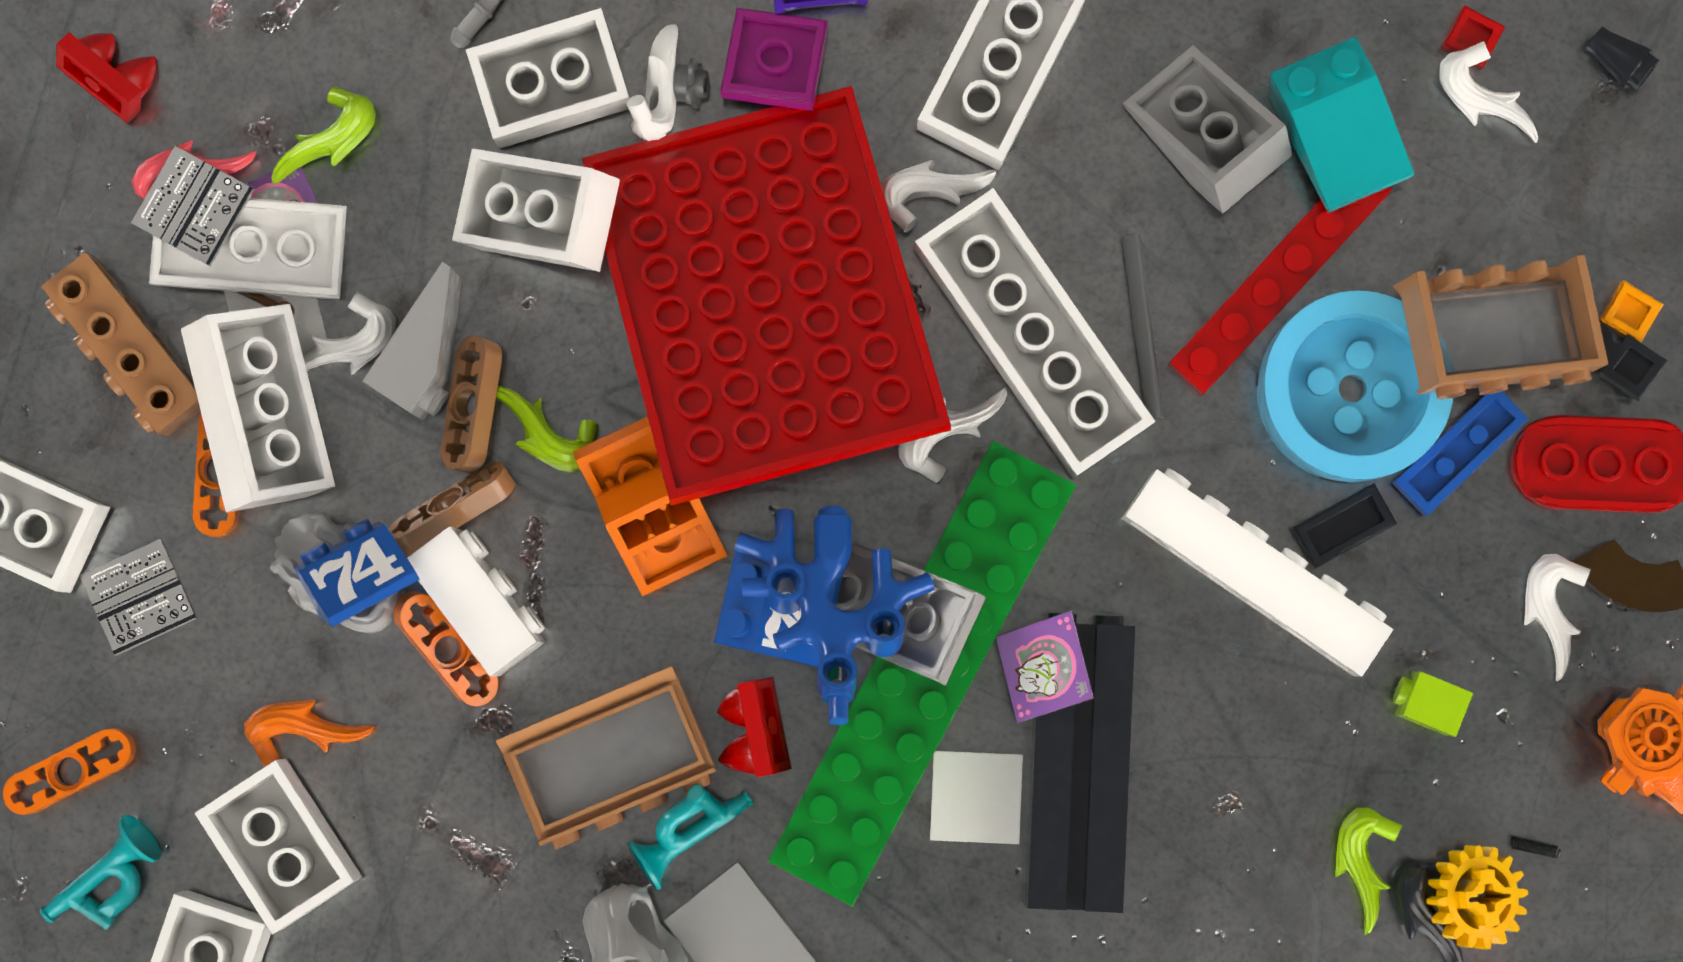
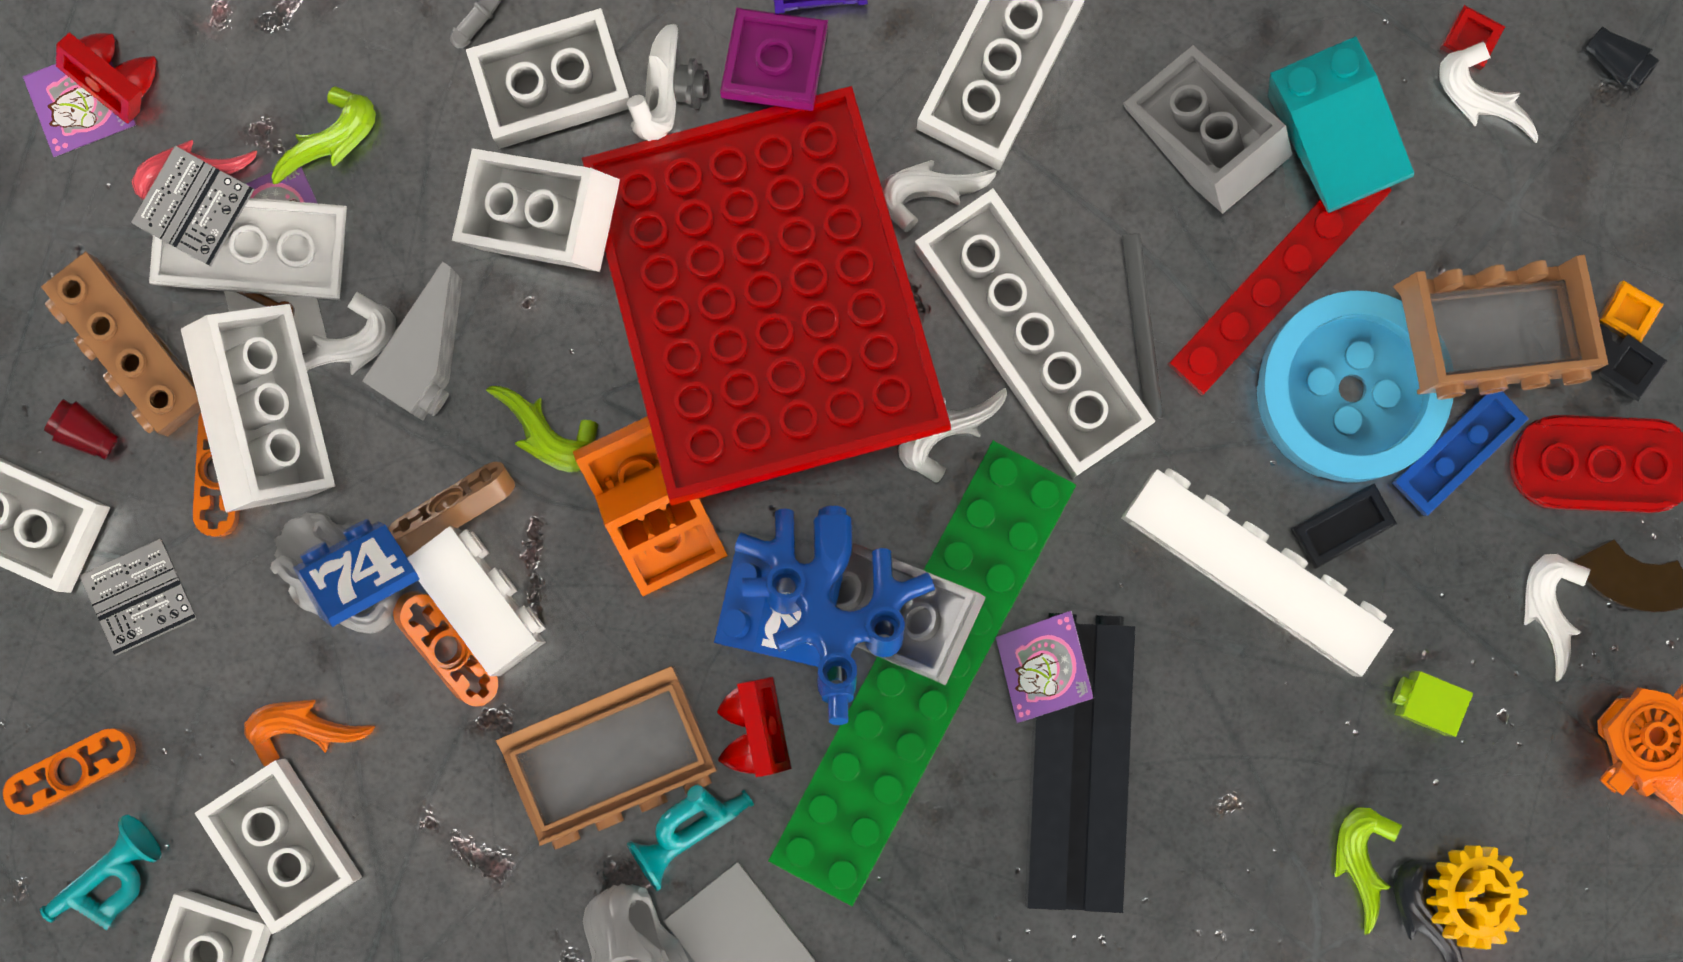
(69, 112): none -> sticker
(80, 430): none -> dark red cone
(480, 421): medium nougat beam -> none
(976, 797): white sticker -> none
(1536, 845): black leg -> none

